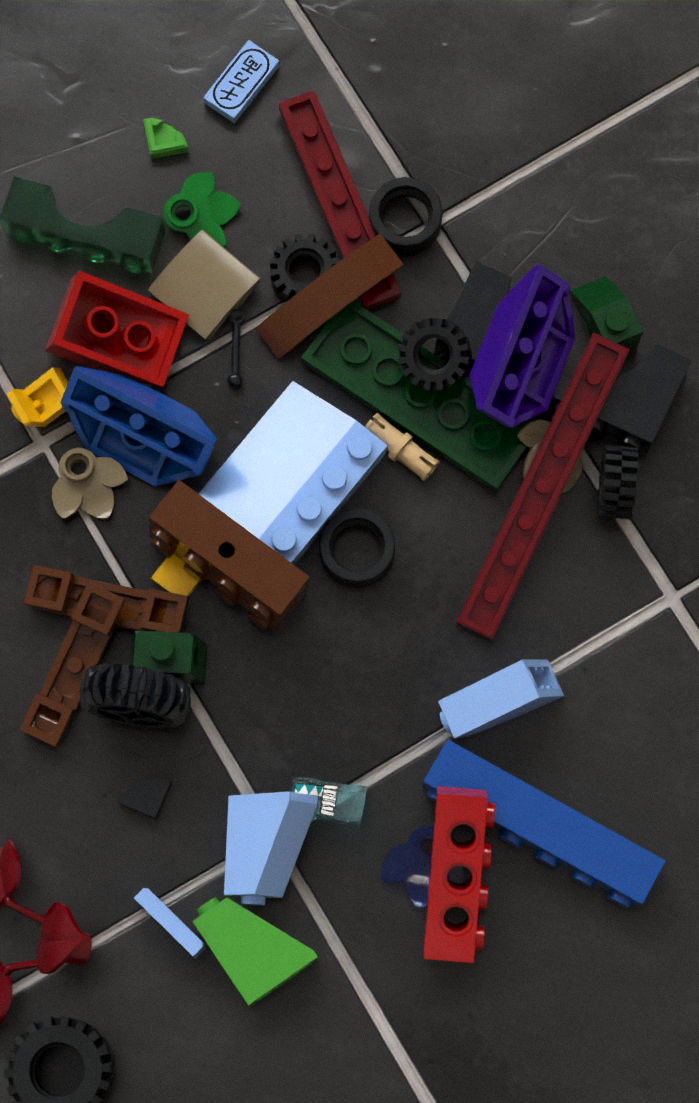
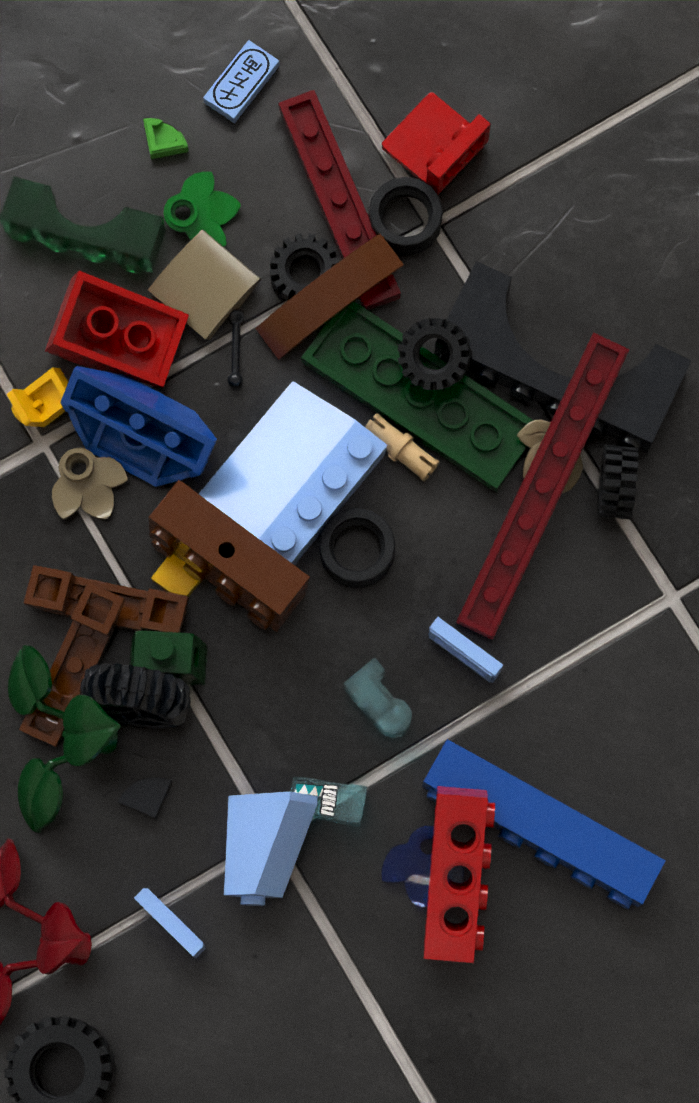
(86, 736): none -> dark green plant
(250, 948): bright green slope -> none
(387, 713): none -> clear light blue leg
(436, 141): none -> red bracket
(464, 650): none -> light blue tile
(500, 697): light blue slope -> none
(524, 349): dark purple wedge -> none
(607, 312): dark green slope -> none

